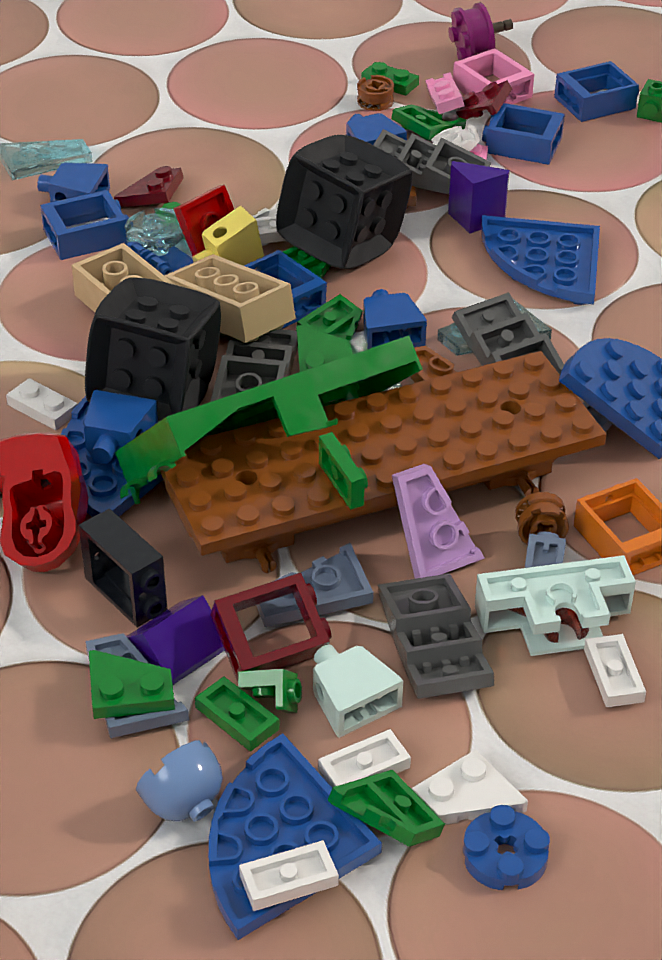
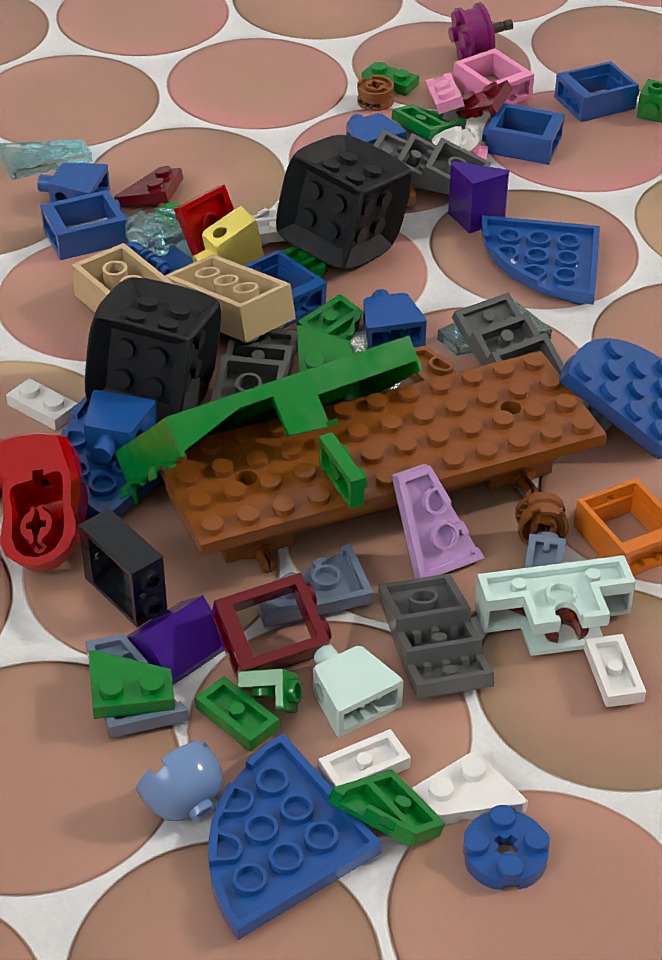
(288, 875): white plate -> none

